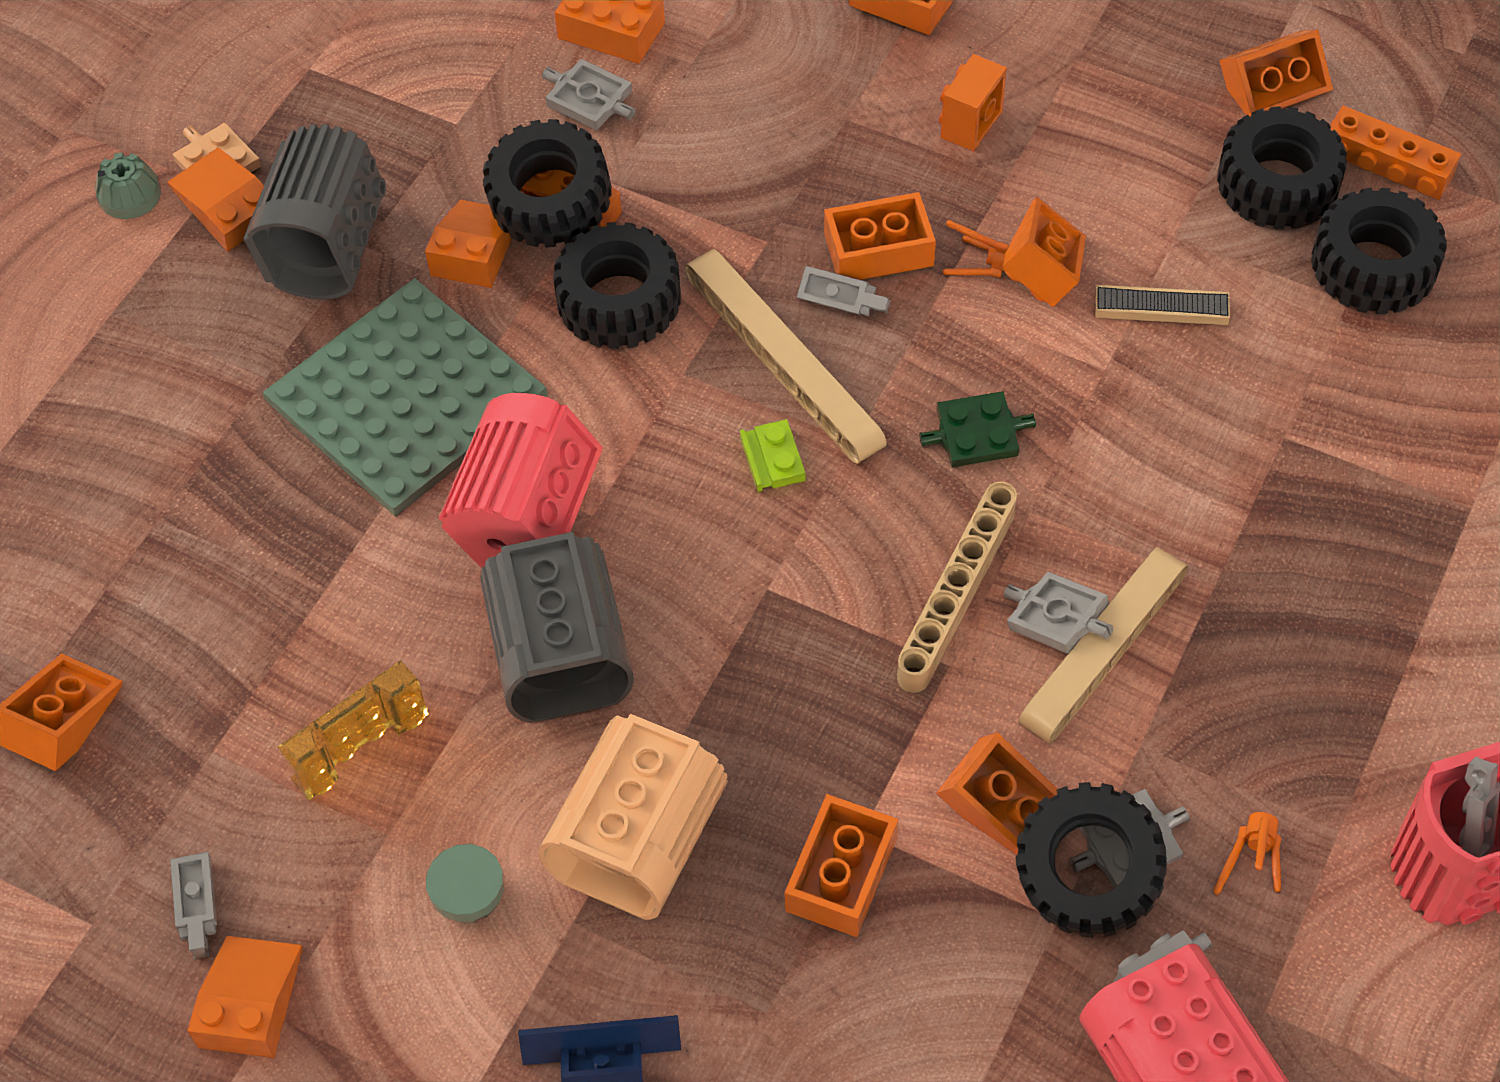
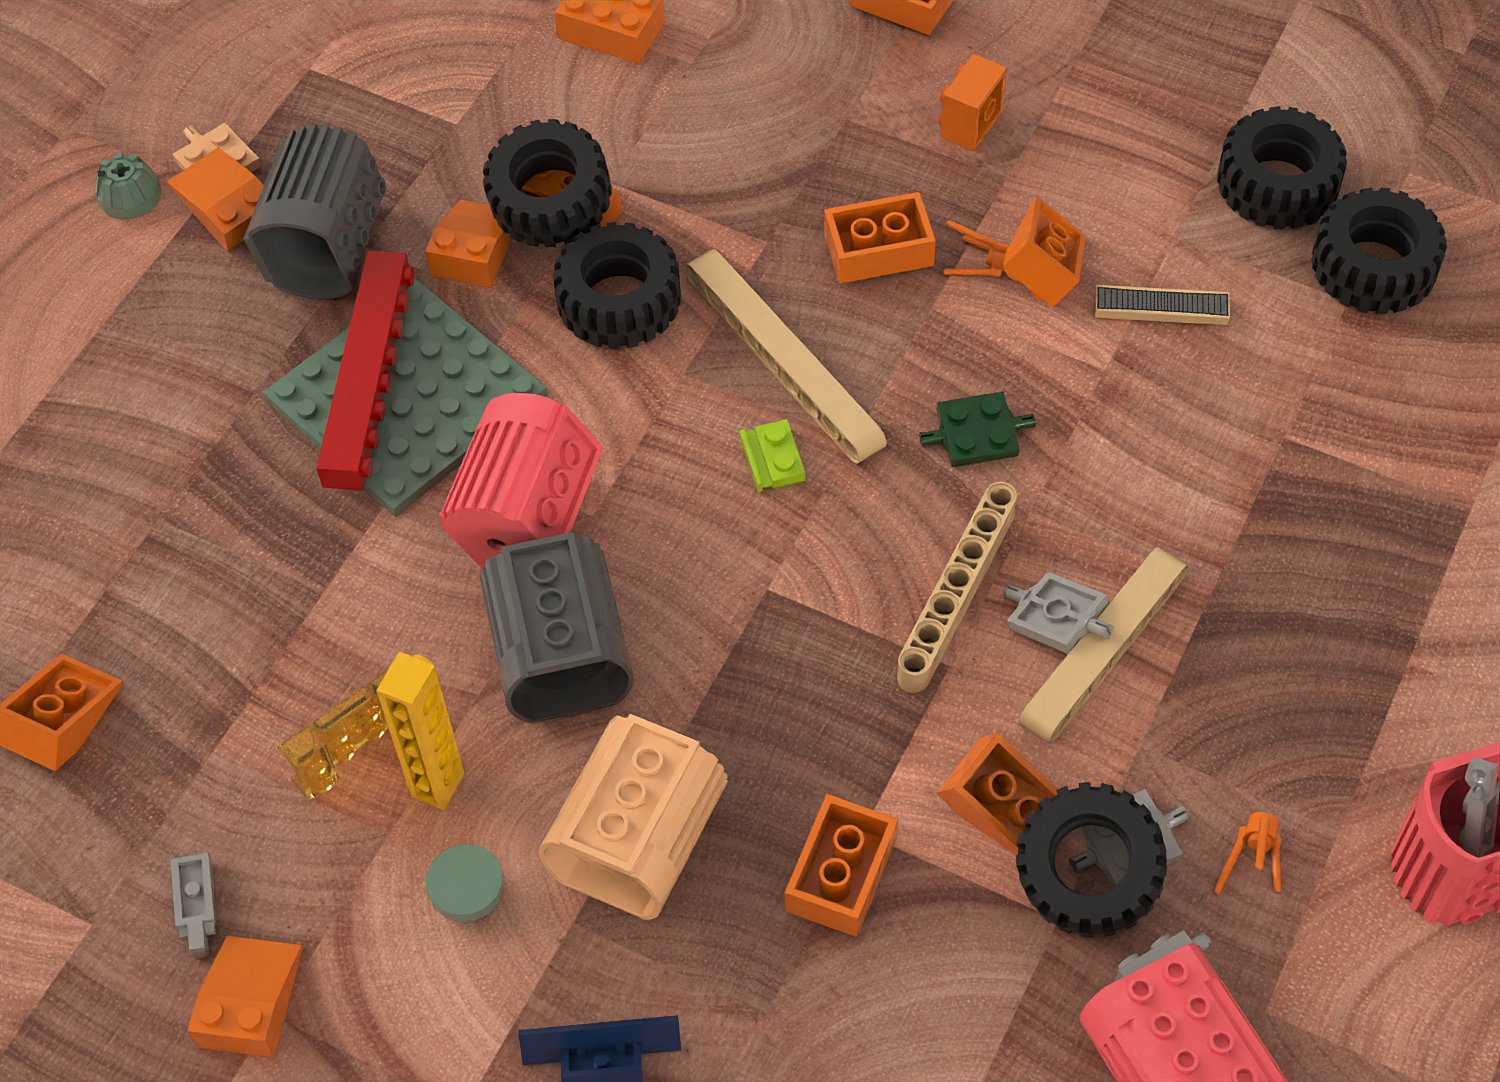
(365, 371): none -> red brick
(421, 729): none -> yellow brick
(588, 94): light grey plate -> none
(840, 292): light grey hinge -> none
(1278, 72): orange slope -> none
(1388, 155): orange brick -> none

